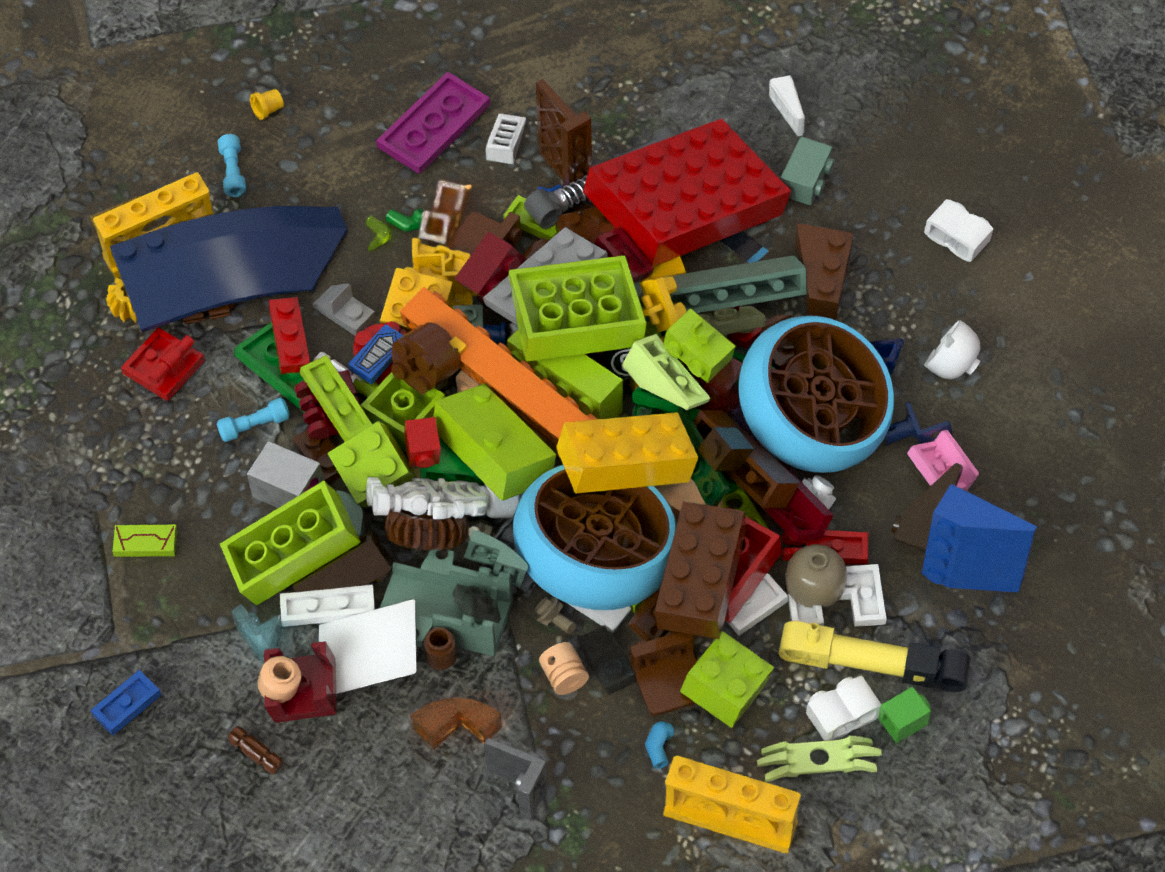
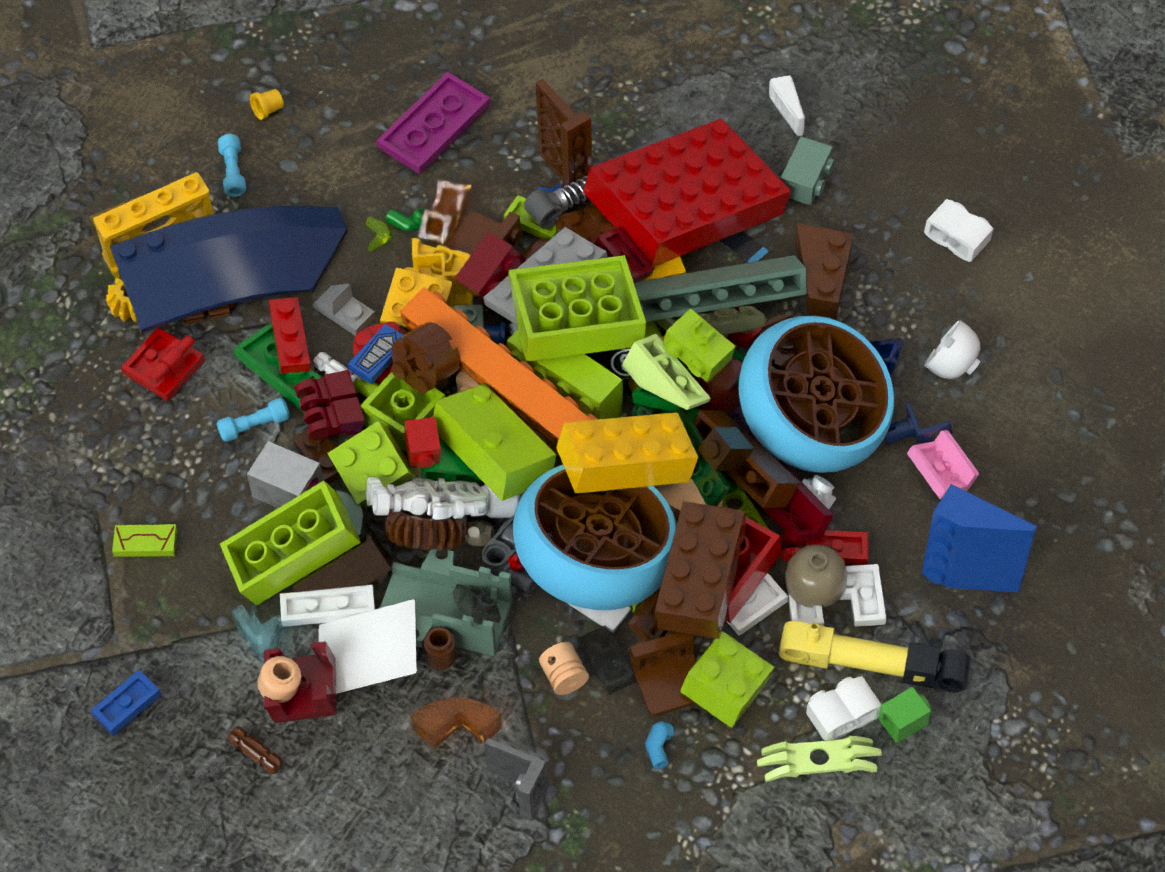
(335, 397): lime plate -> none
(457, 343): yellow piece -> none
(494, 553): sand green slope -> none
(503, 153): white slope -> none
(548, 611): dark tan plate -> none
(658, 302): yellow hips -> none
(731, 804): yellow fence -> none
(915, 524): dark brown slope -> none

